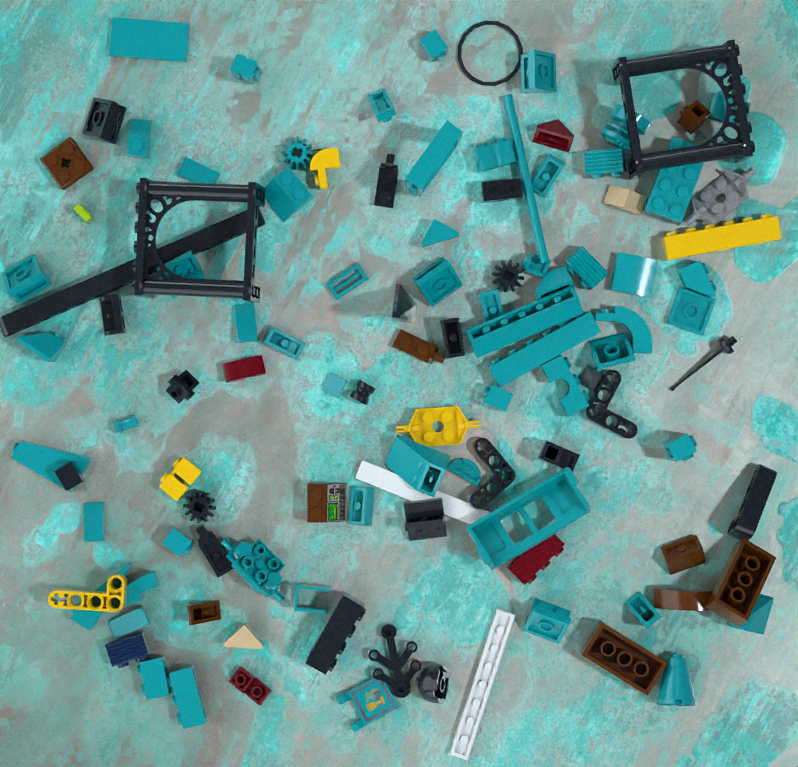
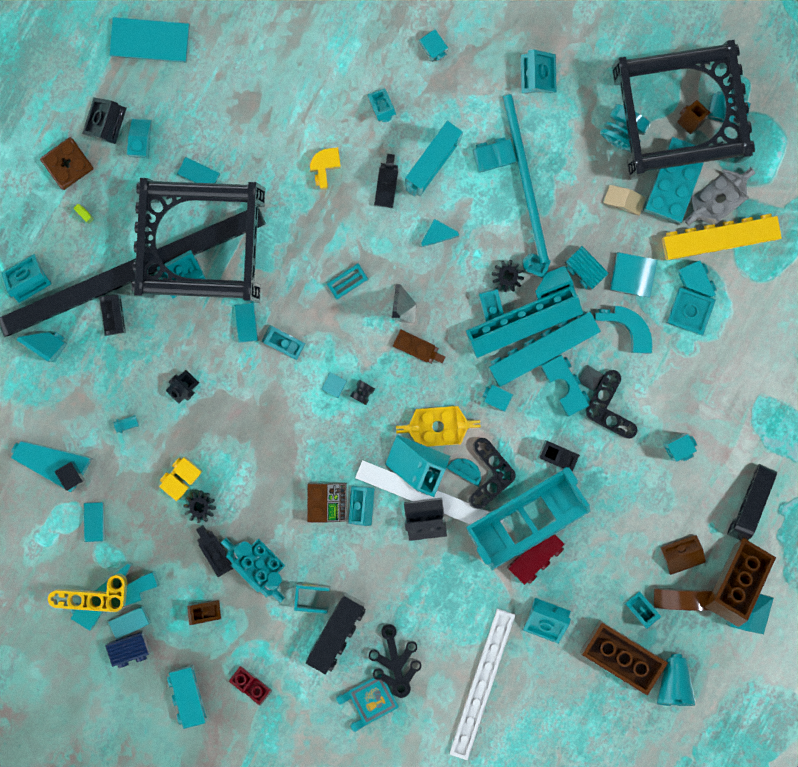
(154, 677): teal brick -> none
(178, 542): teal brick -> none
(243, 369): dark red slope -> none
(244, 638): tan slope -> none
(245, 69): teal brick -> none
(287, 194): teal slope -> none
(299, 146): teal gear -> none
(432, 683): black cylinder -> none
(437, 281): teal bracket -> none
(452, 338): black brick -> none
(460, 52): black piece -> none
(501, 190): black brick -> none
(547, 175): teal slope -> none
(554, 135): dark red slope -> none
(605, 162): teal brick -> none
(611, 351): teal slope -> none
(724, 346): black sword -> none

